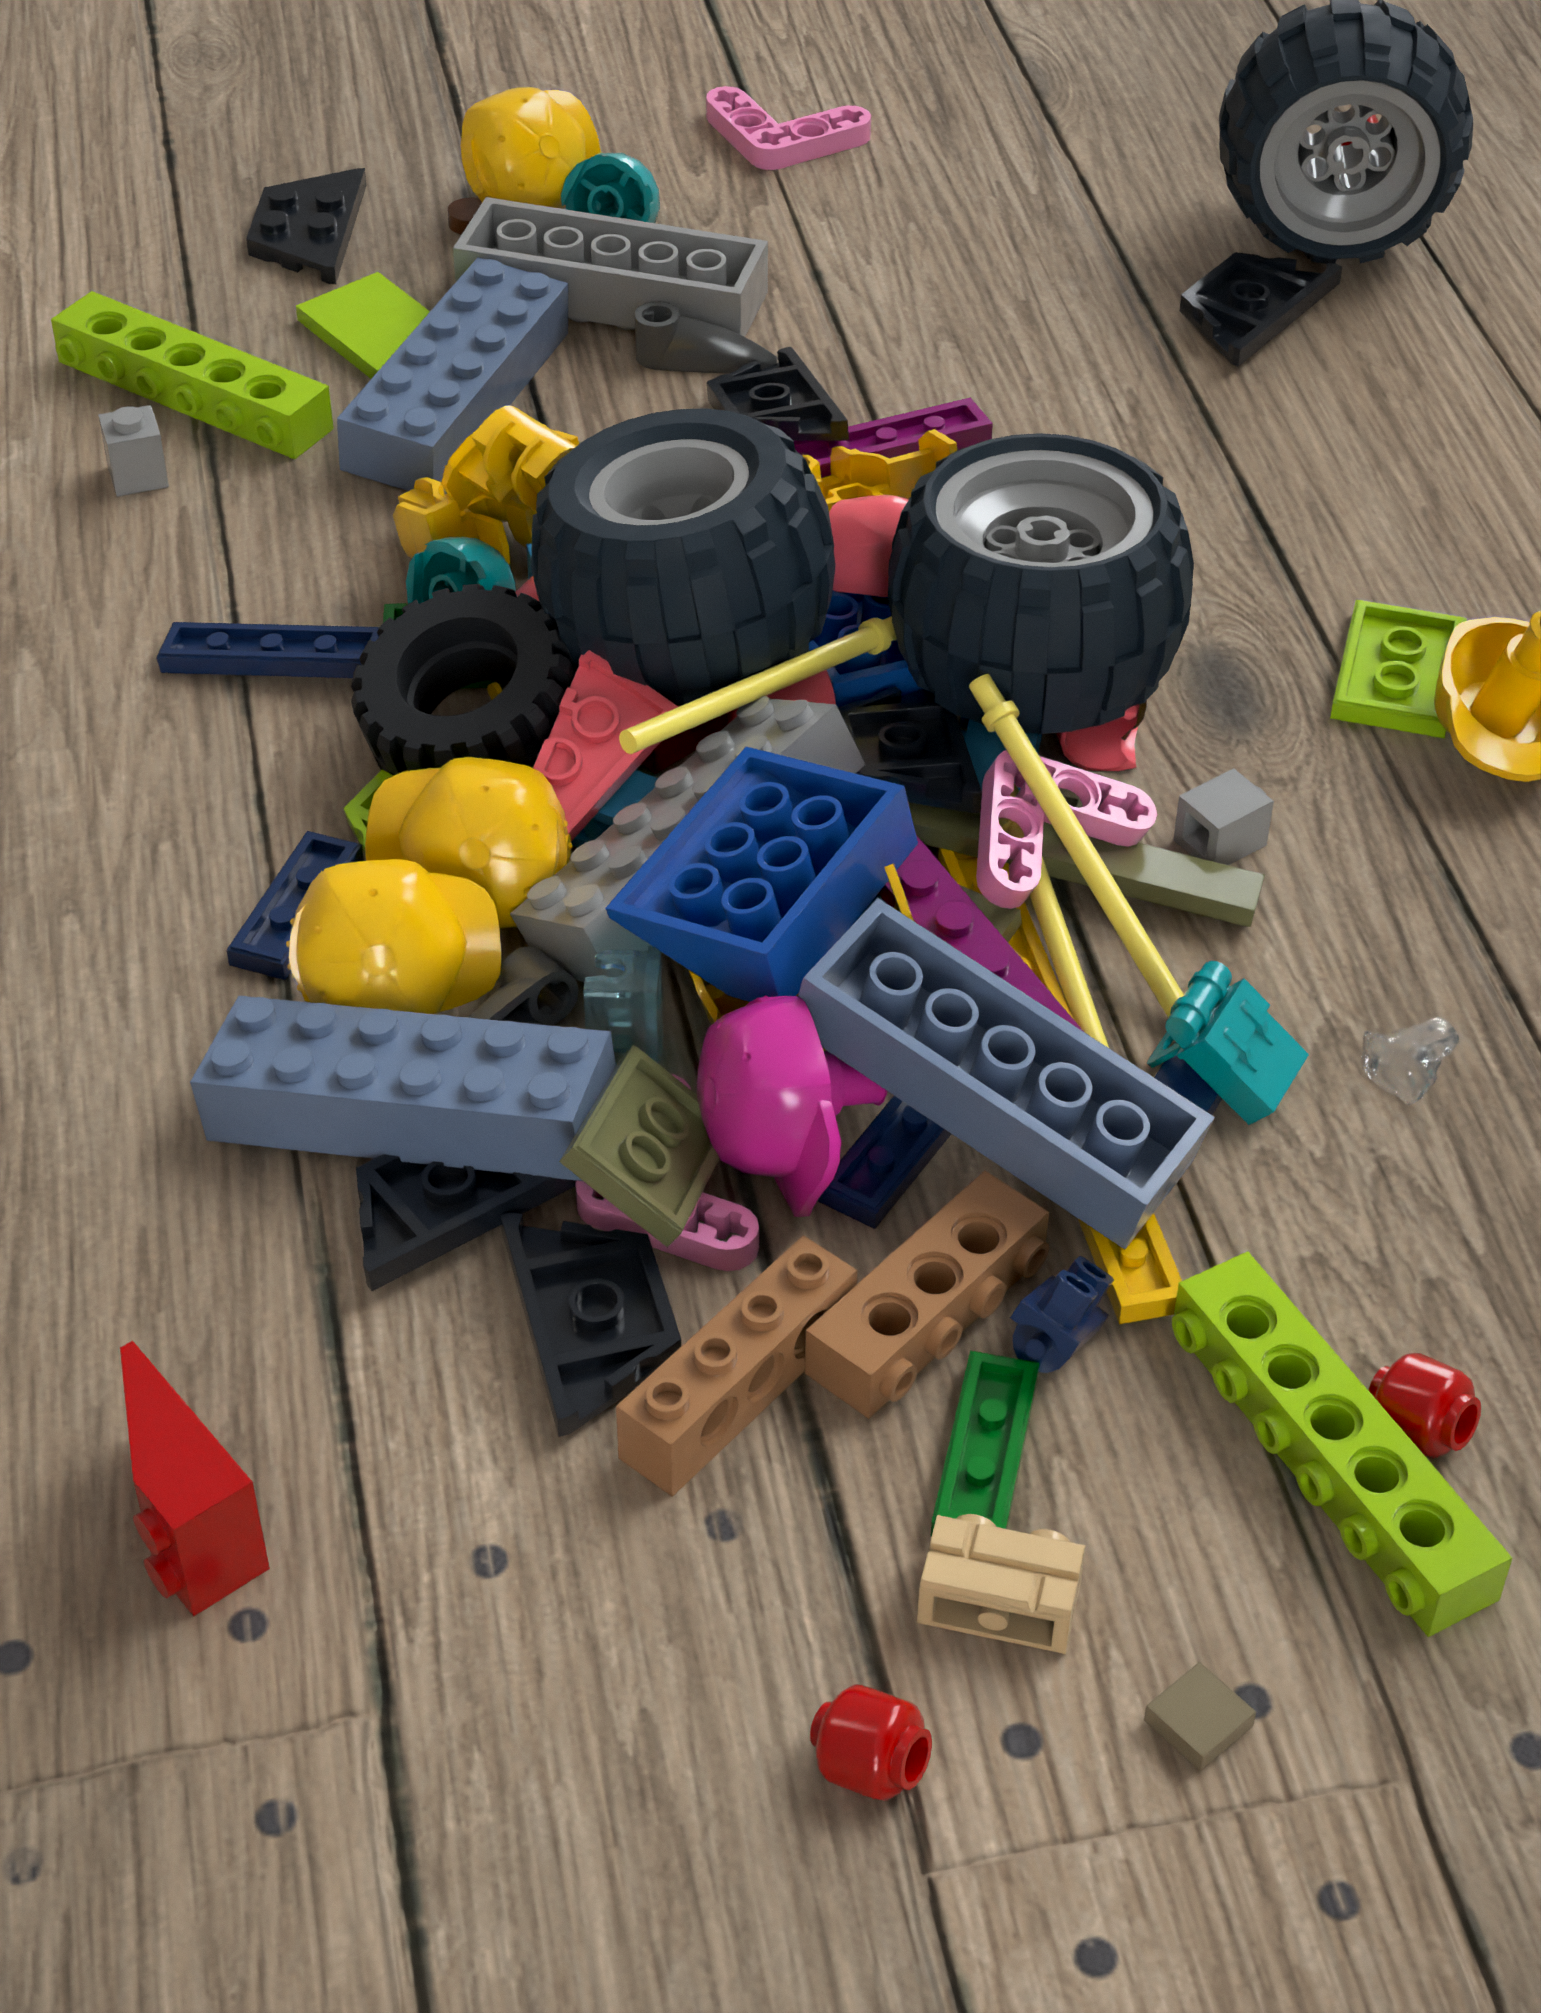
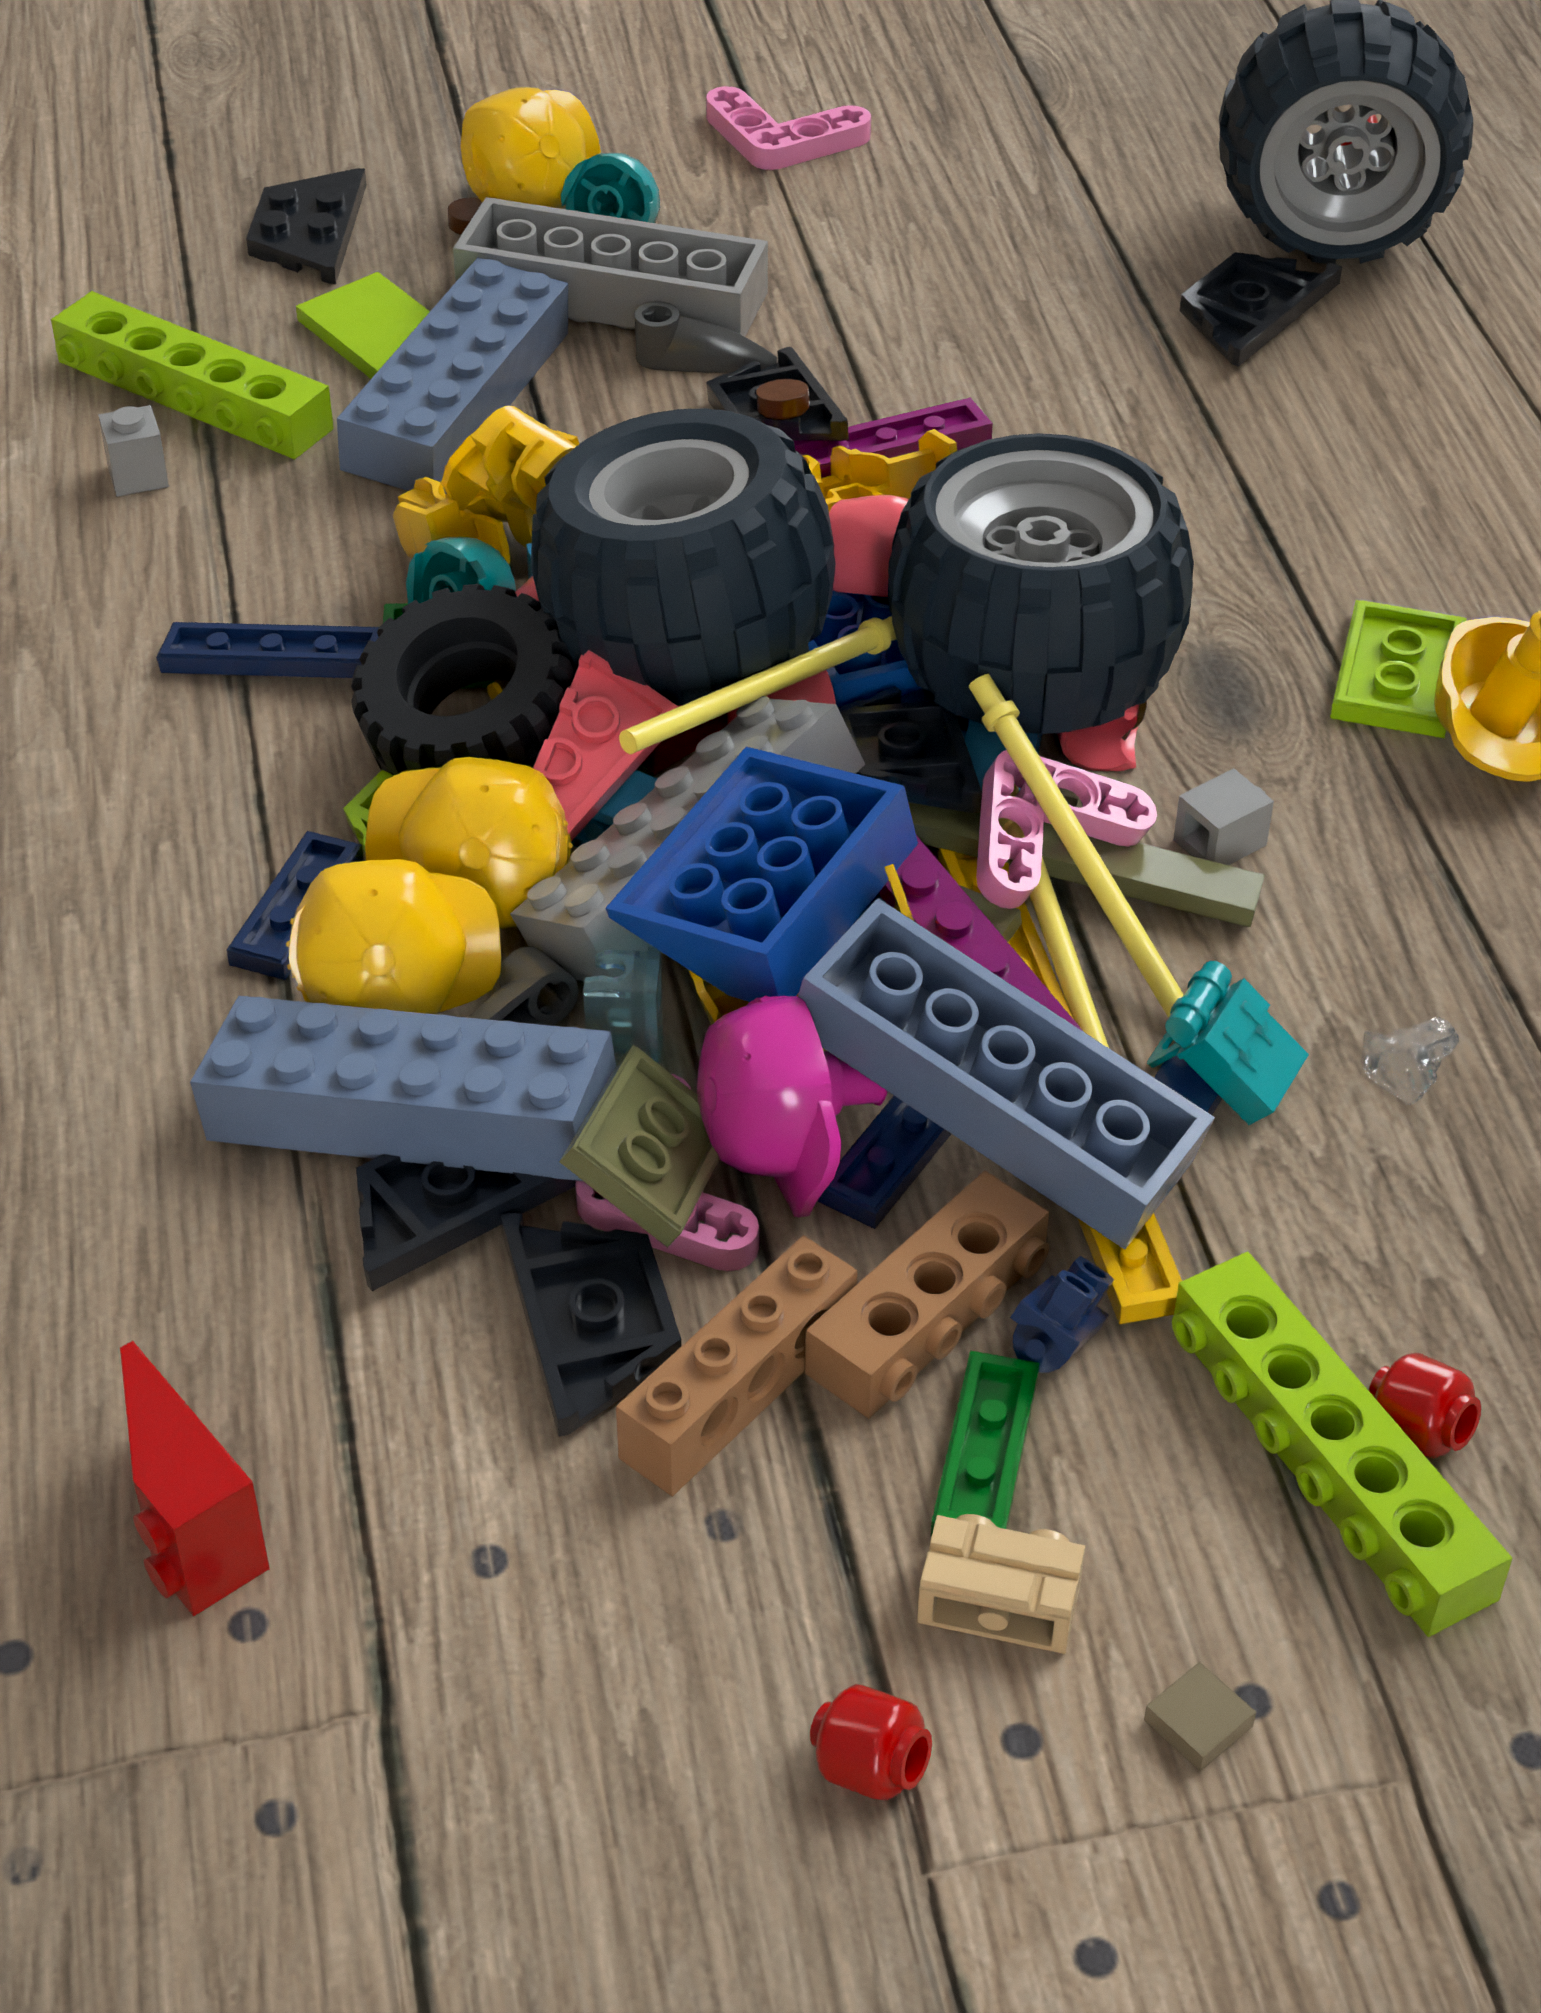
(783, 399): none -> reddish brown tile

